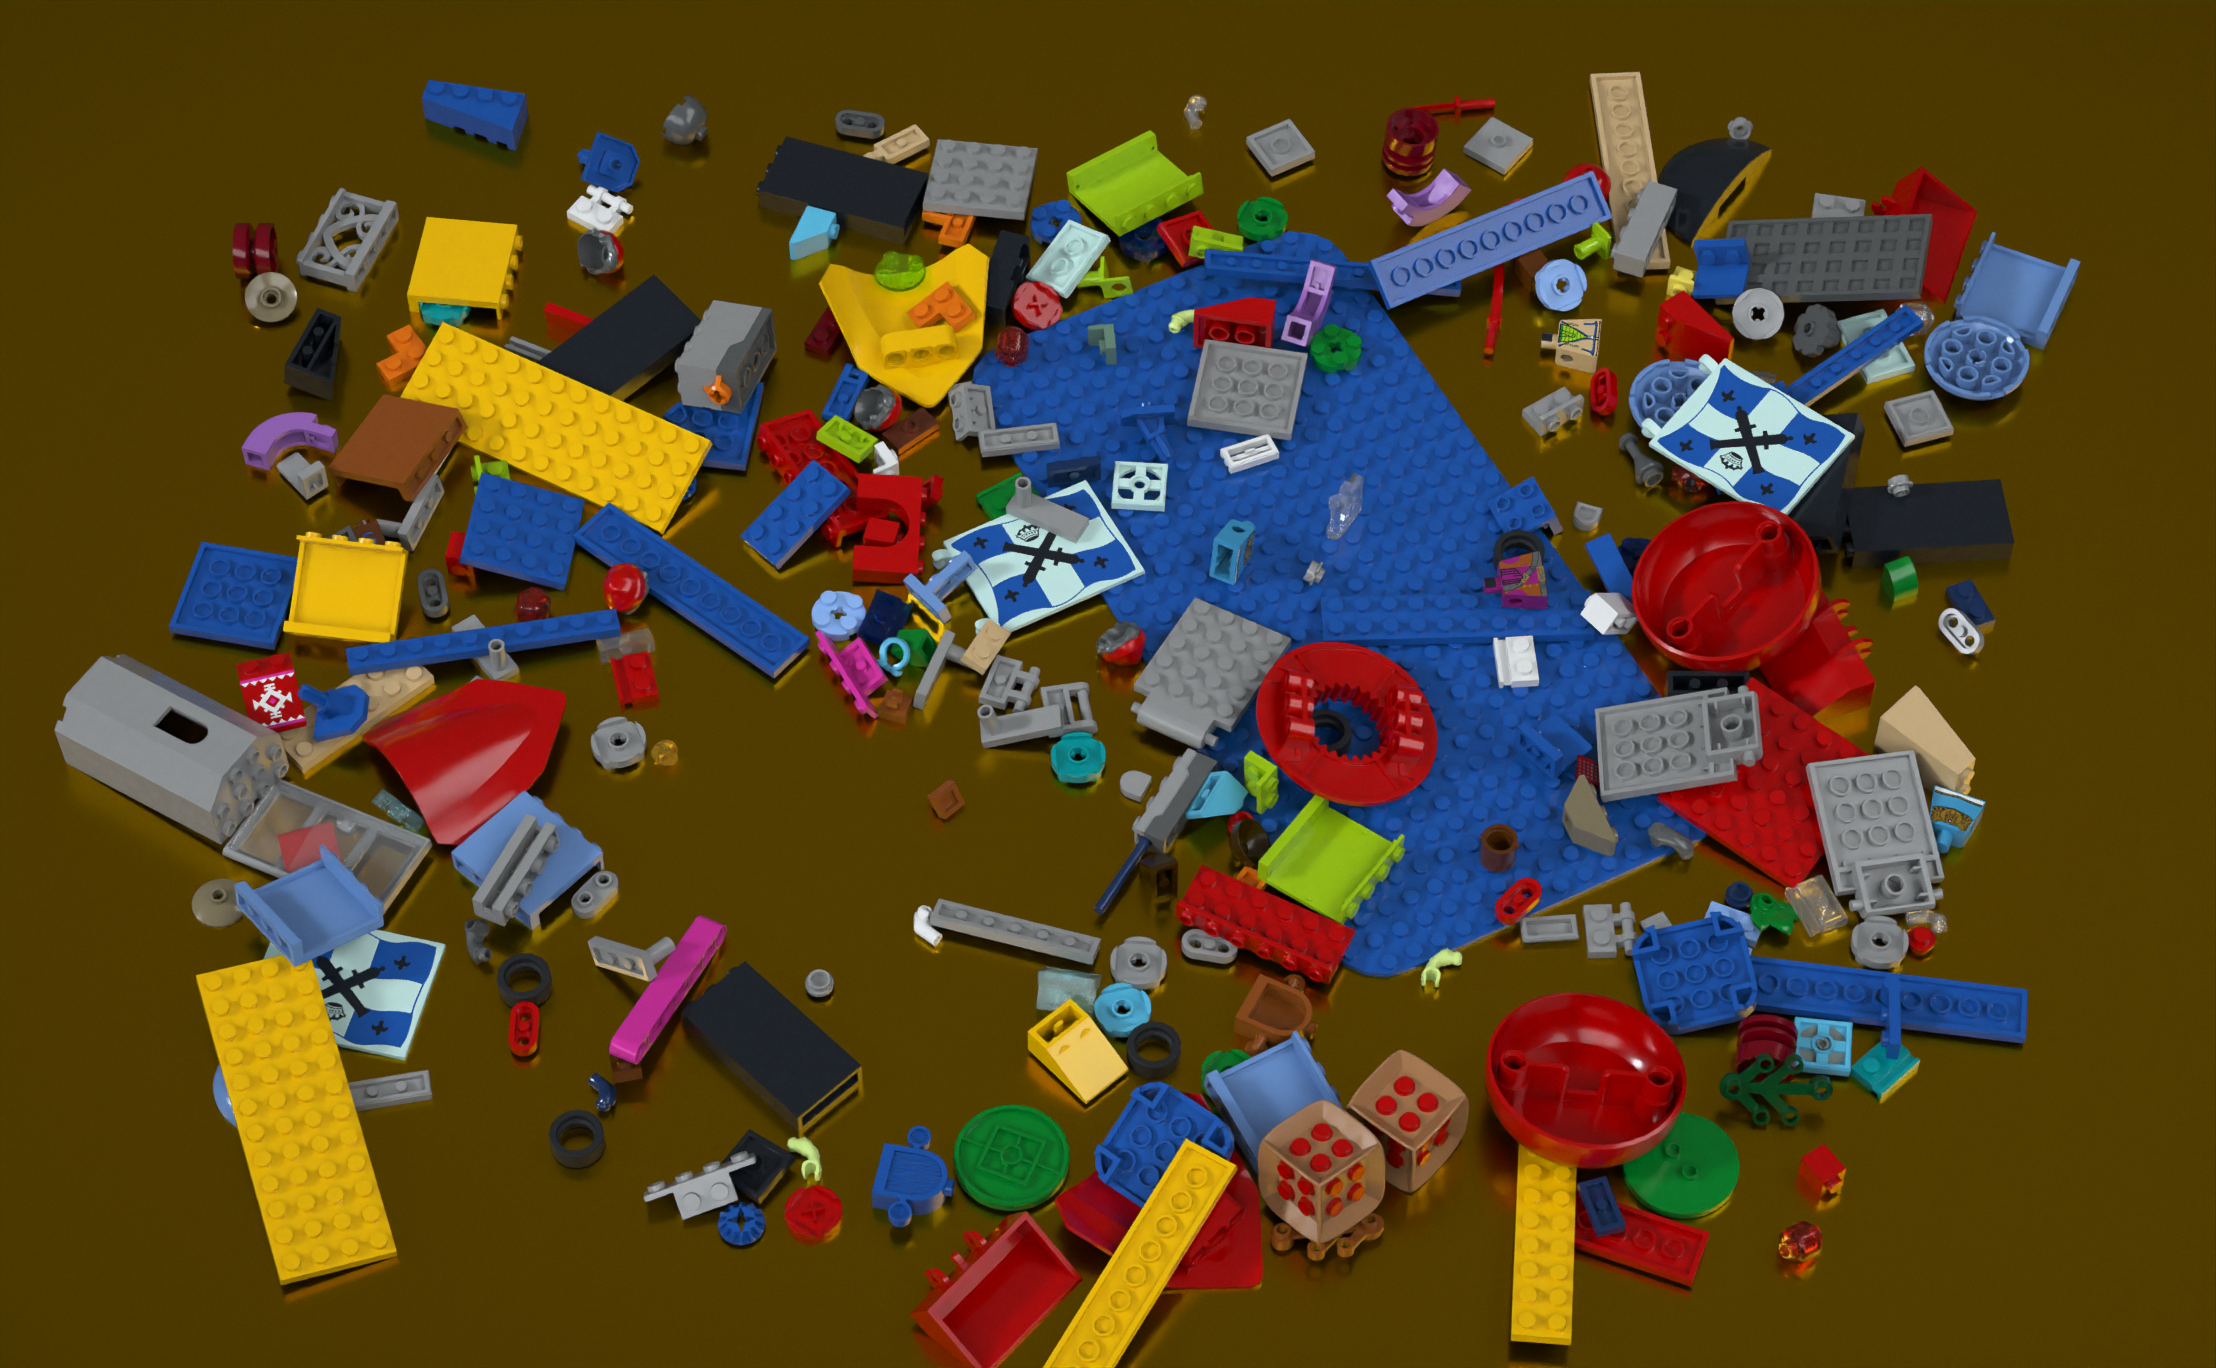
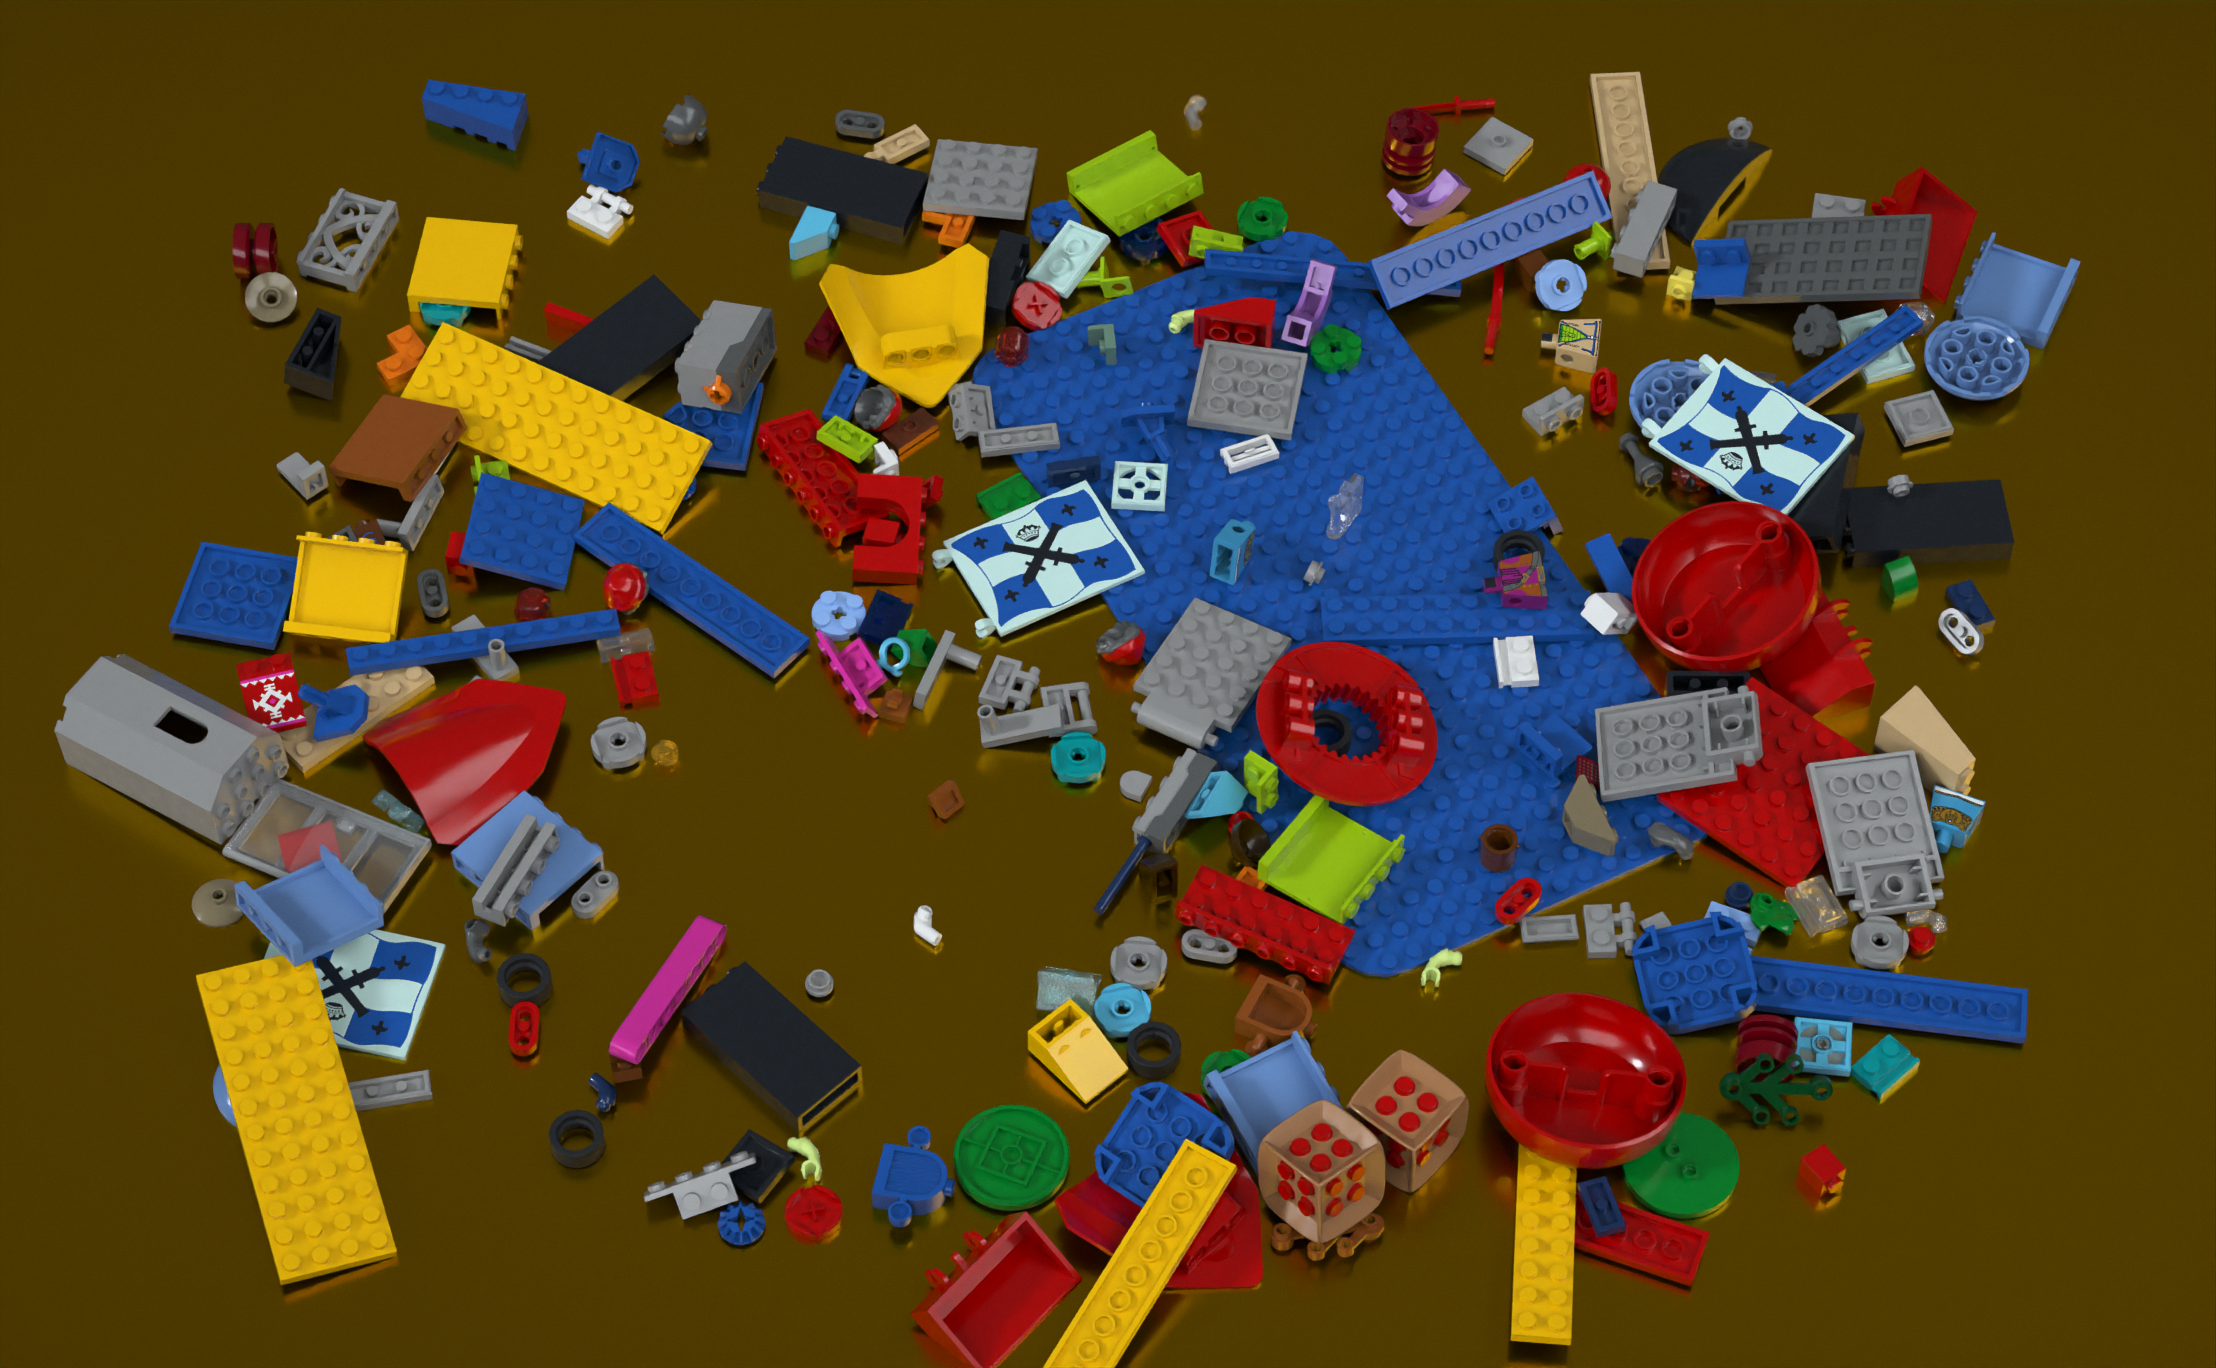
(284, 432): medium lavender arch -> none
(600, 252): dark grey hair -> none
(629, 959): light grey piece -> none
(795, 514): blue plate -> none
(900, 271): clear neon green dish -> none
(941, 585): medium blue bracket -> none
(942, 304): orange plate -> none
(985, 646): tan plate -> none
(1015, 931): light grey plate -> none
(1045, 513): light grey piece -> none
(1280, 147): light grey plate -> none
(1586, 516): light grey tile -> none
(1690, 331): red slope -> none
(1756, 328): light grey plate -> none
(1800, 1242): clear red head -> none
(1891, 1016): blue plate -> none

